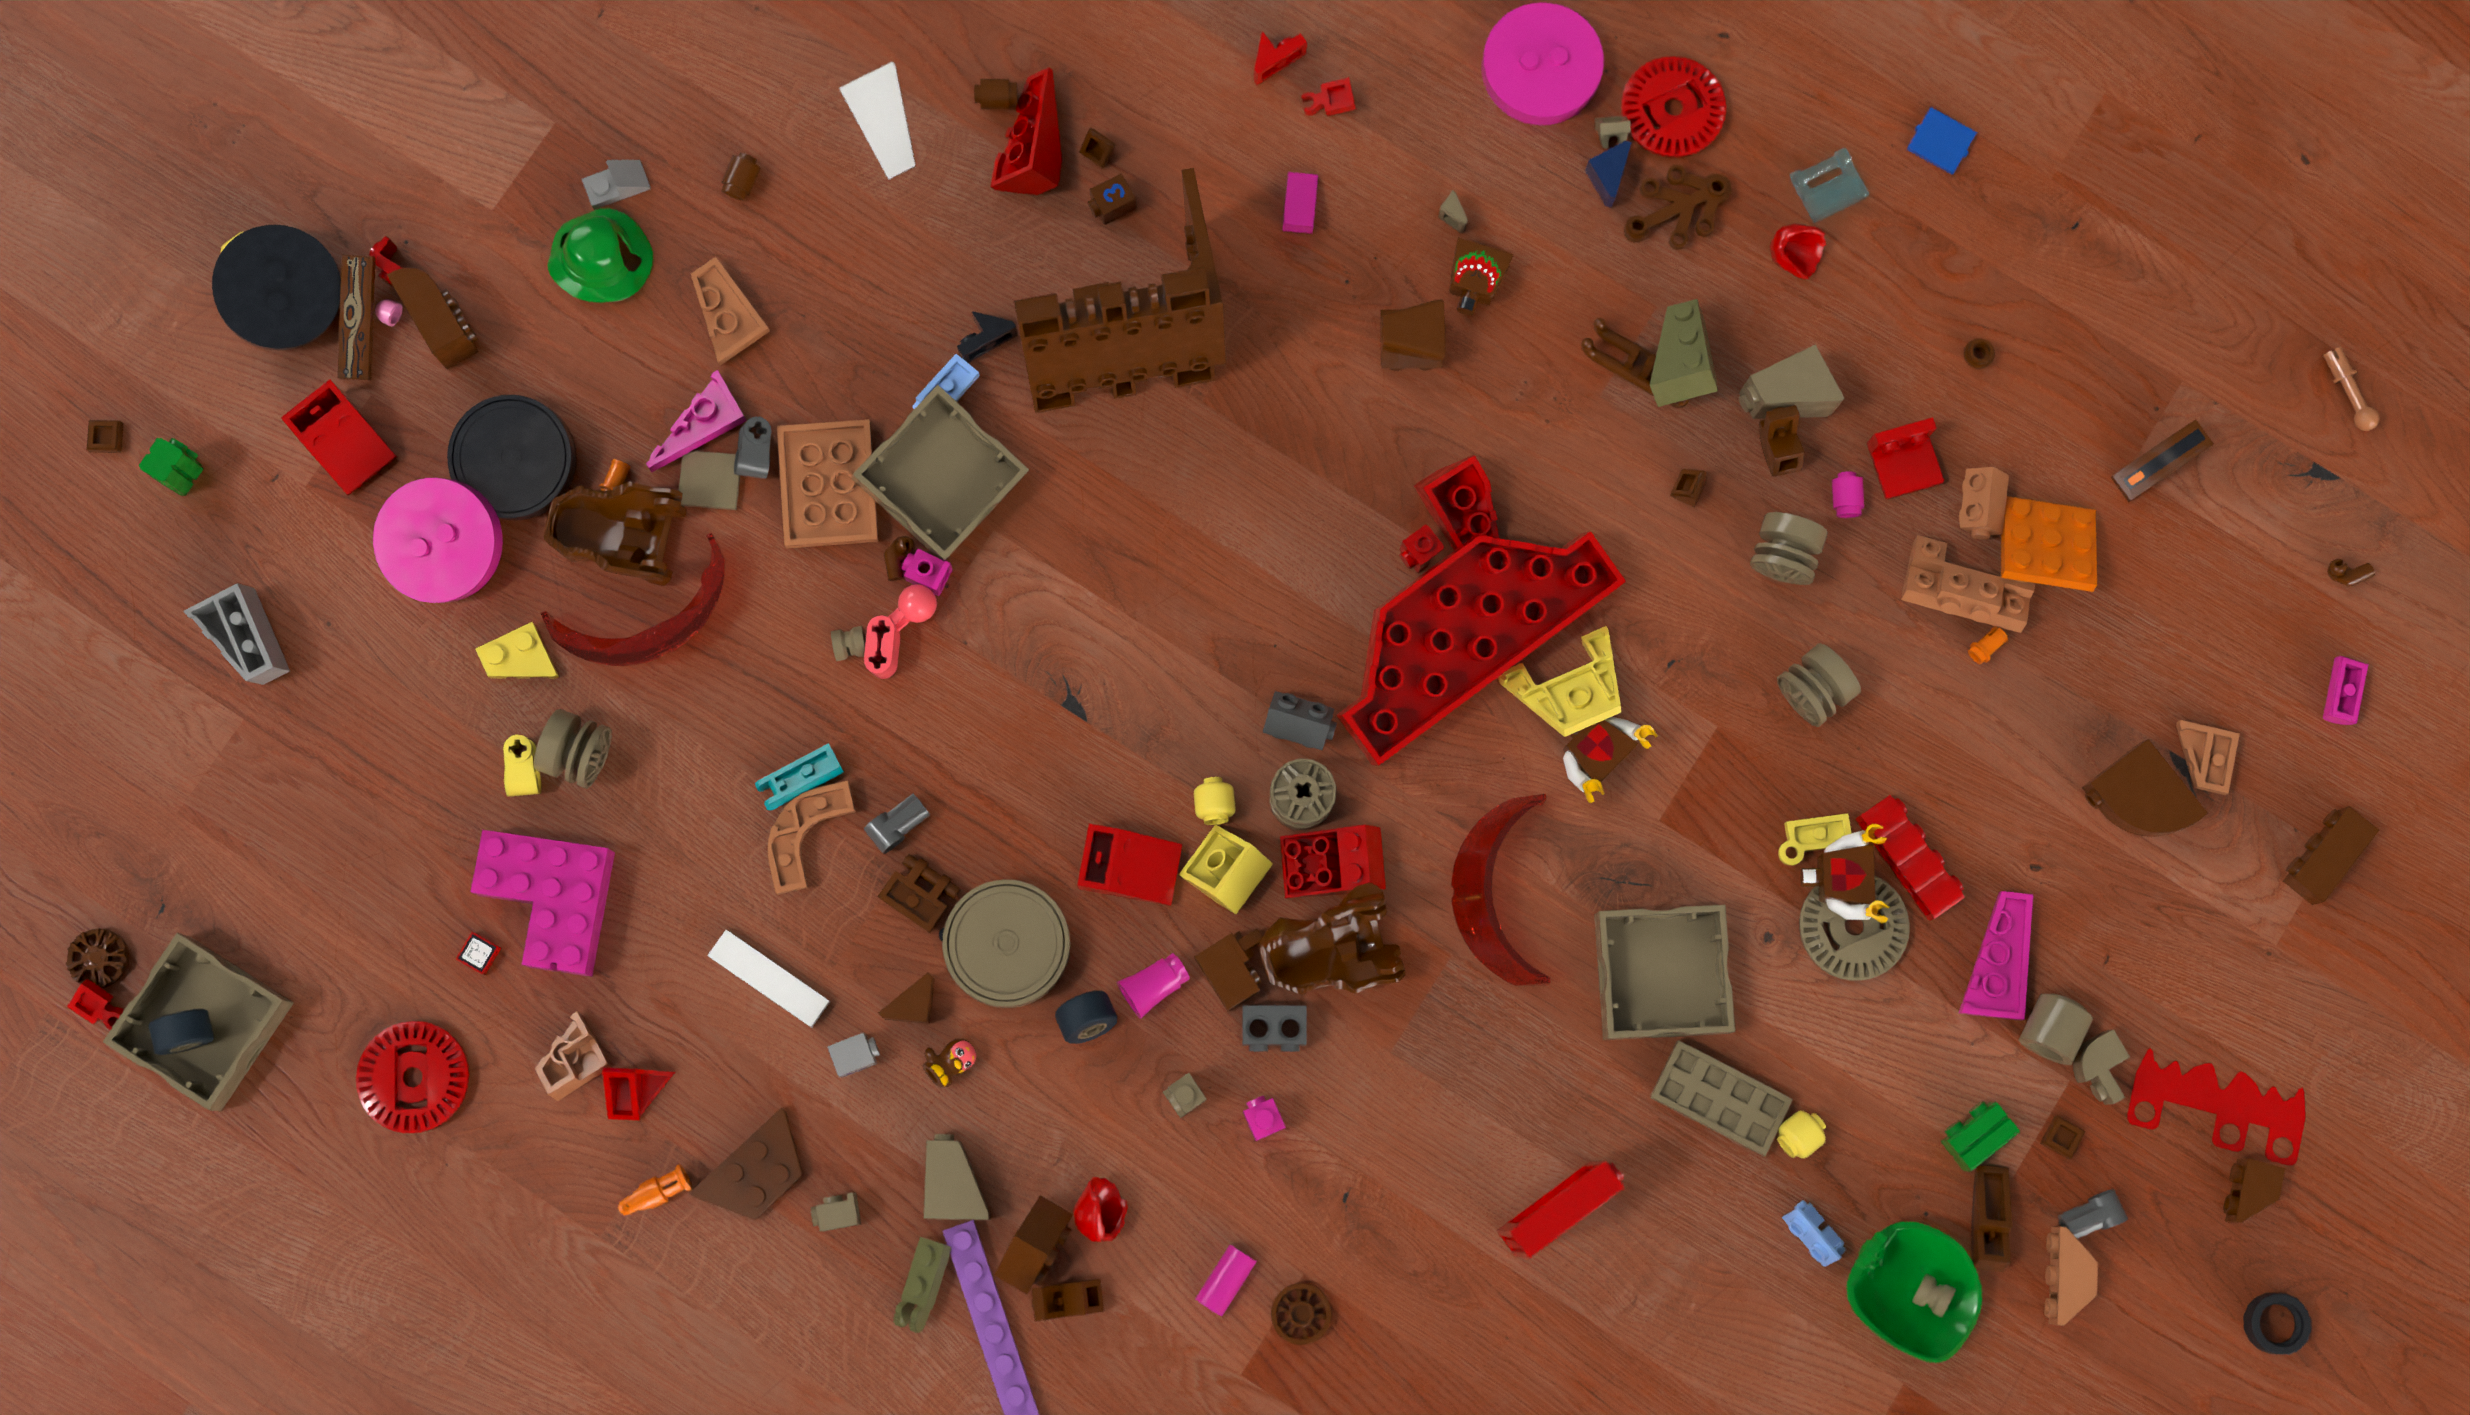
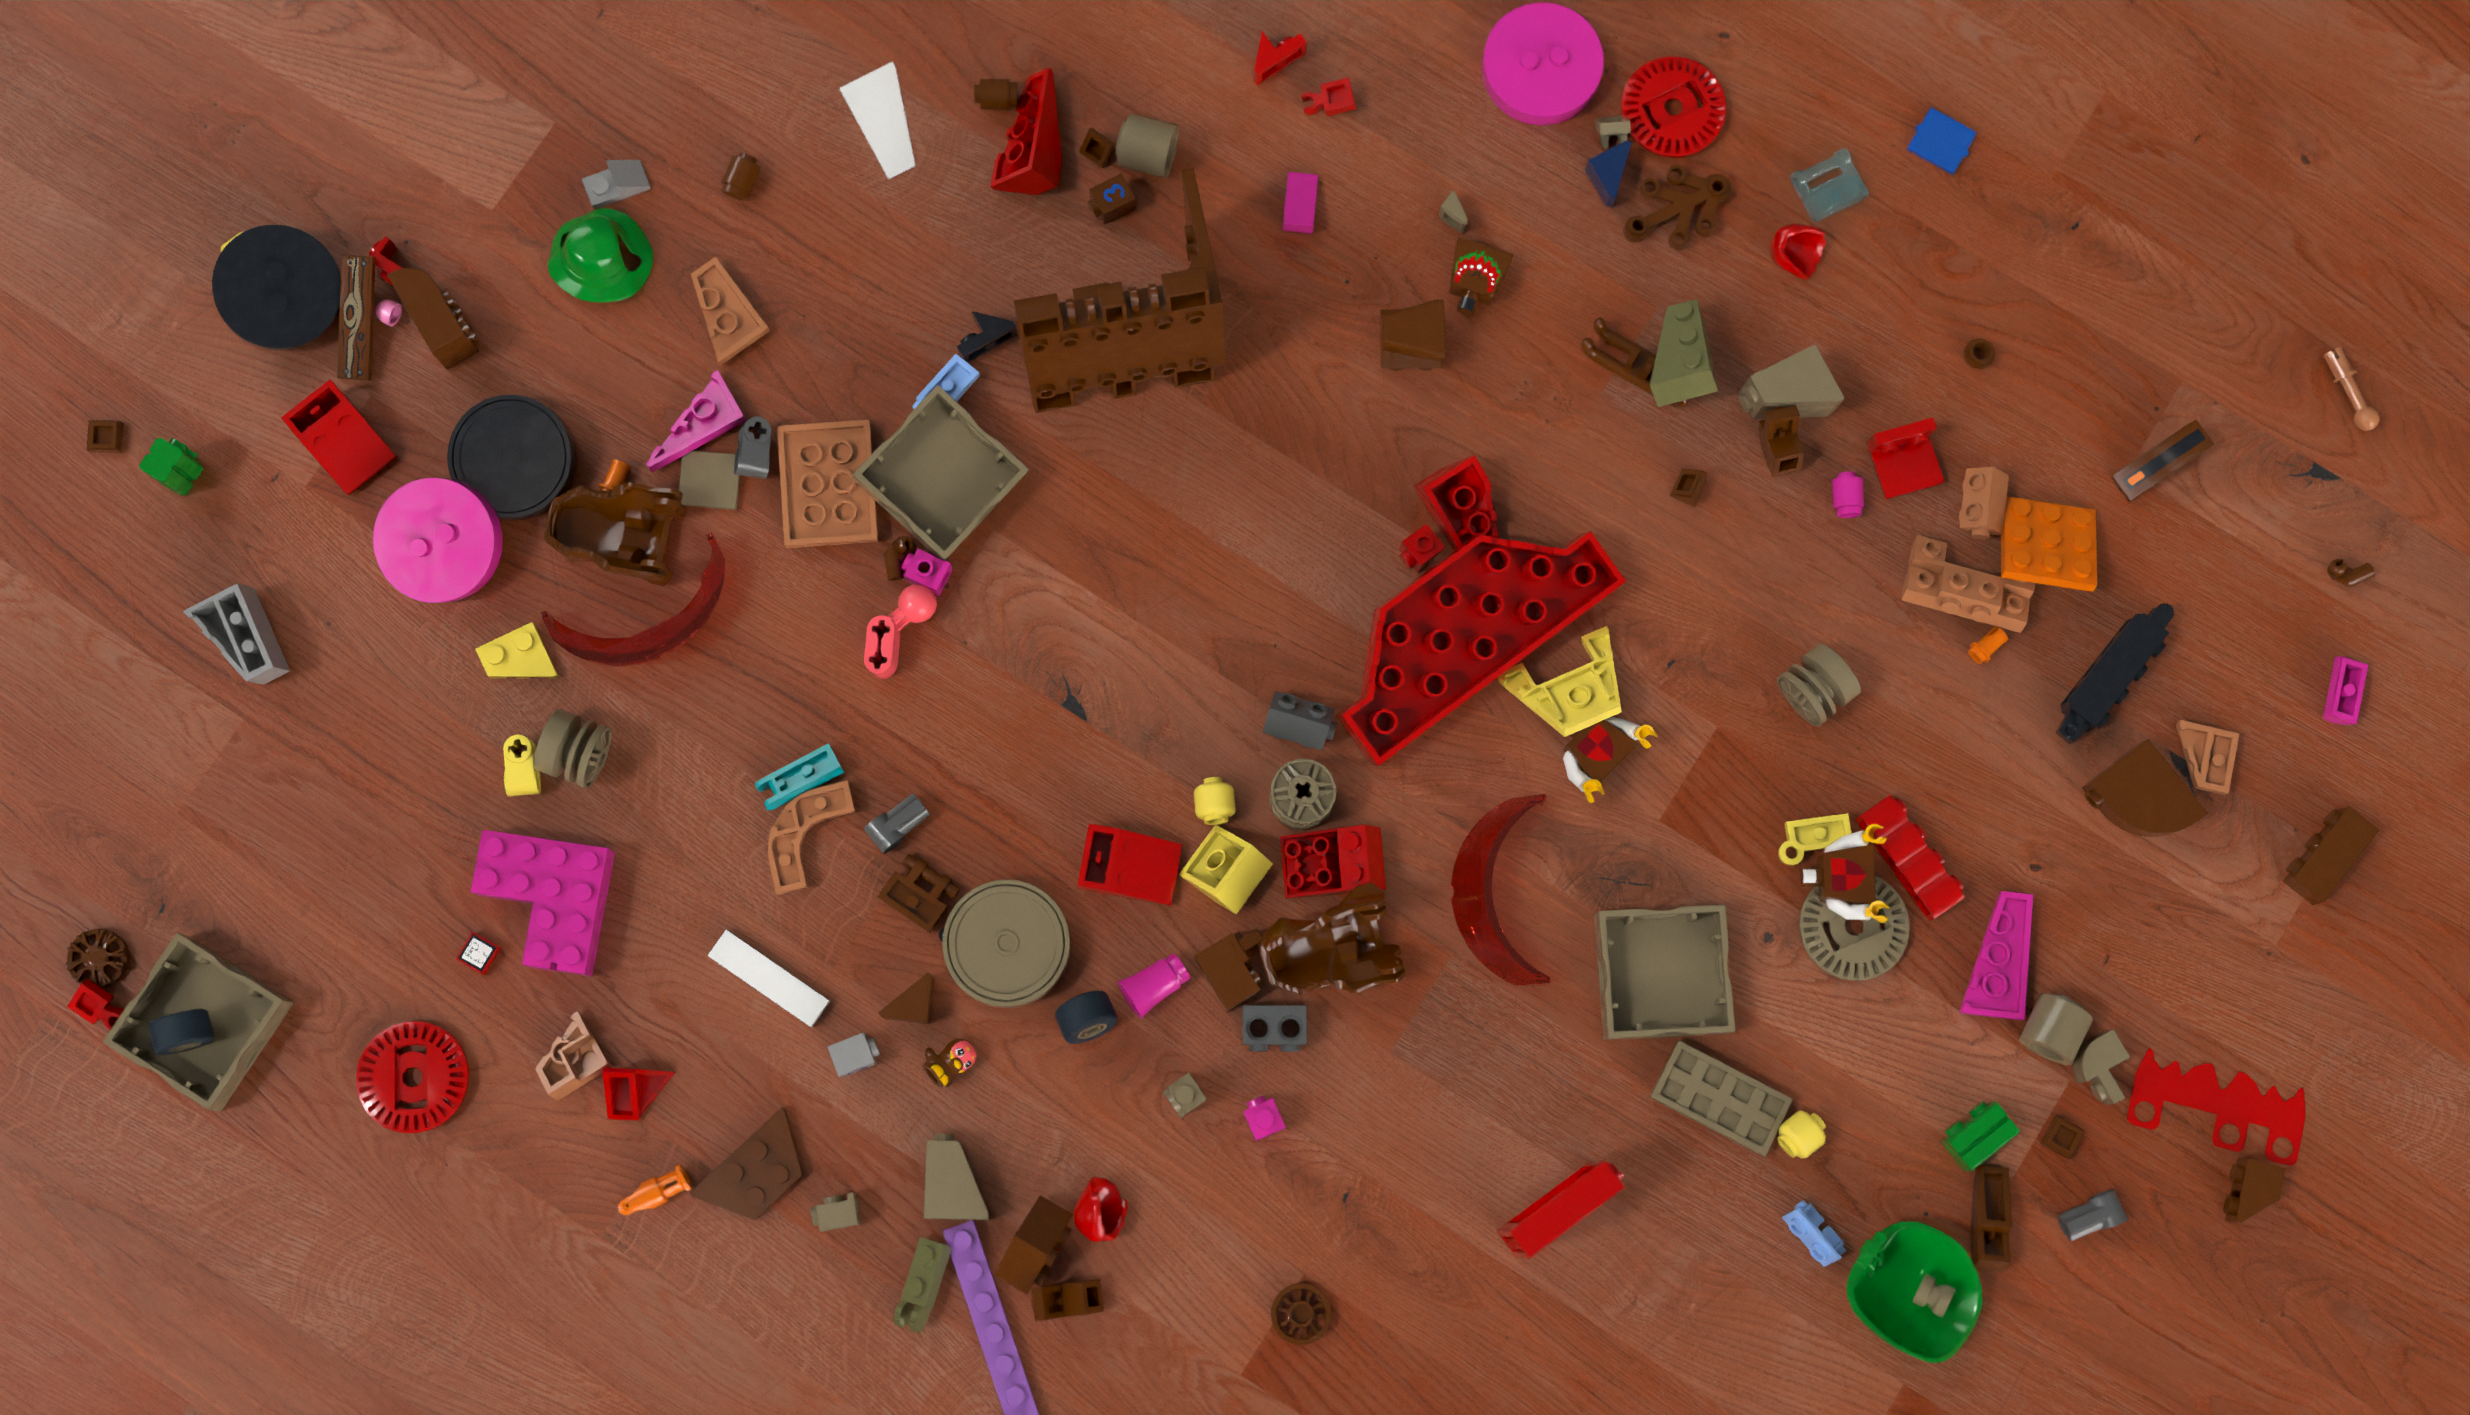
(848, 643): dark tan wheel -> none
(1147, 145): none -> dark tan piece
(1225, 1280): dark pink brick -> none
(1788, 548): dark tan wheel -> none
(2070, 1276): nougat slope -> none
(2113, 671): none -> black hinge
(2301, 1321): black tyre -> none

